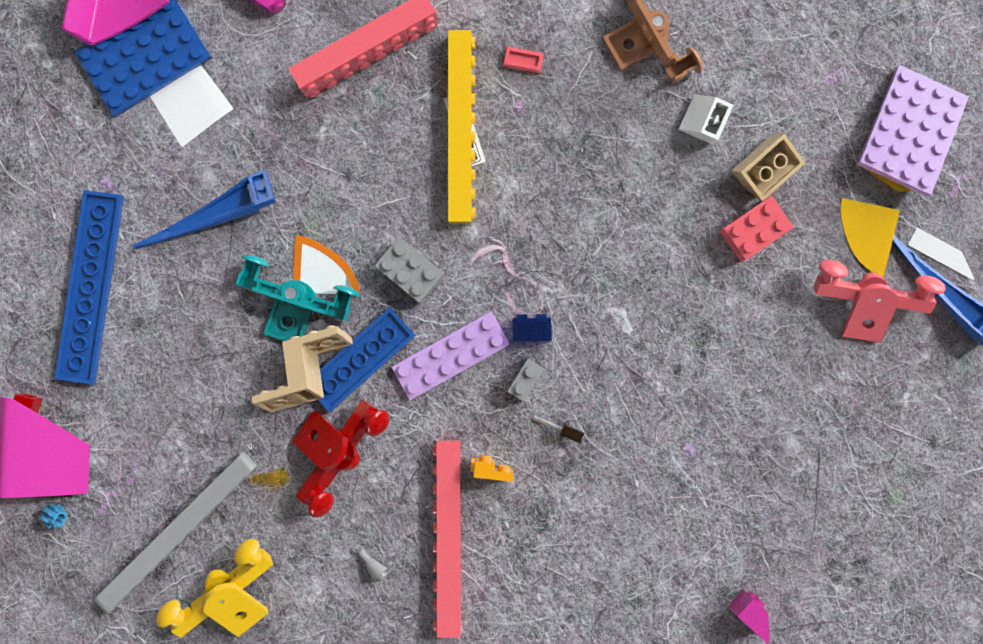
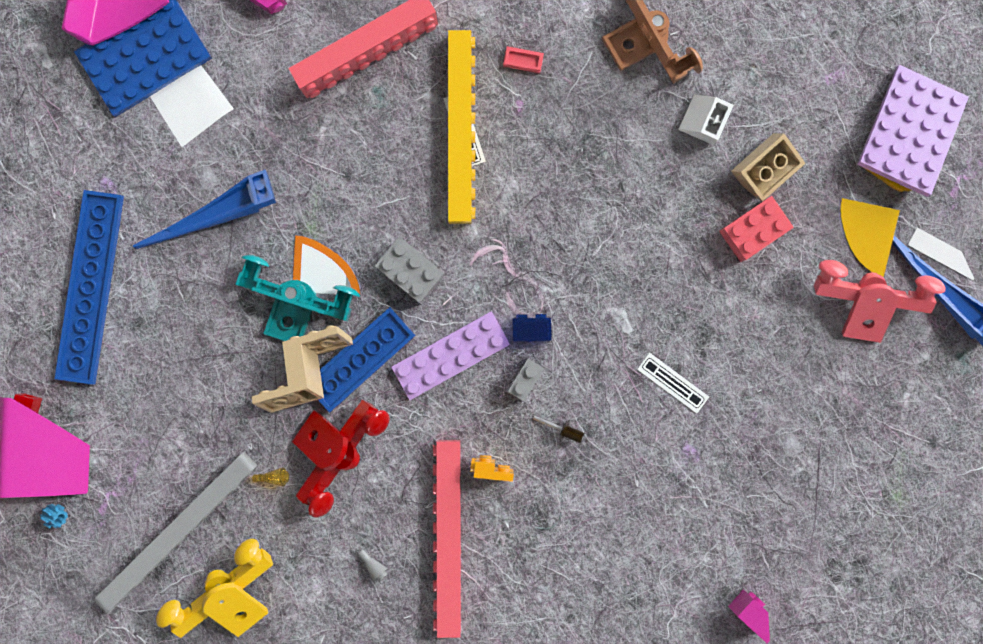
(673, 383): none -> white sticker

